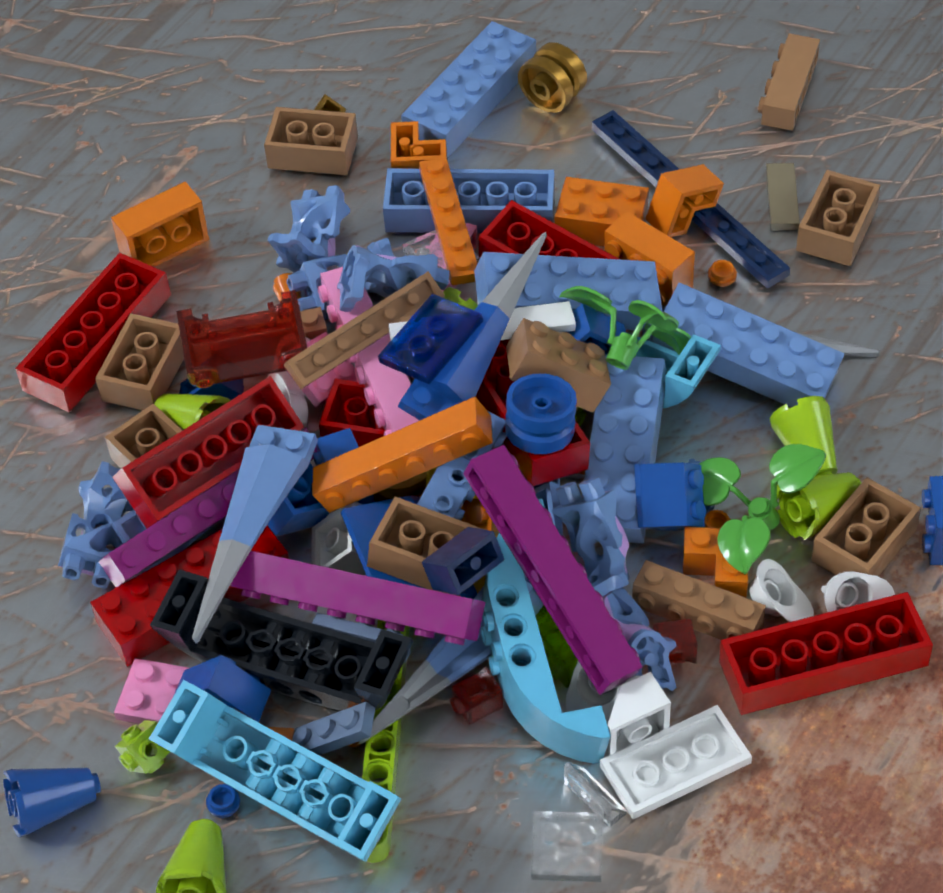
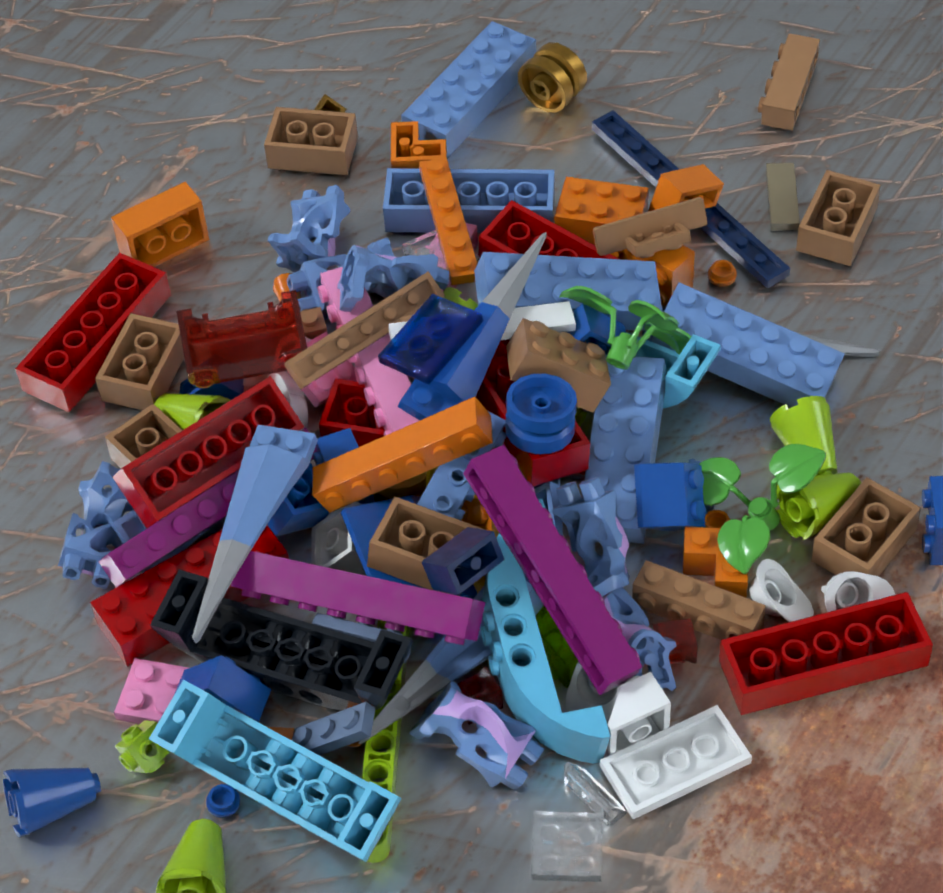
(496, 734): none -> medium blue hips
(652, 230): none -> medium nougat bracket

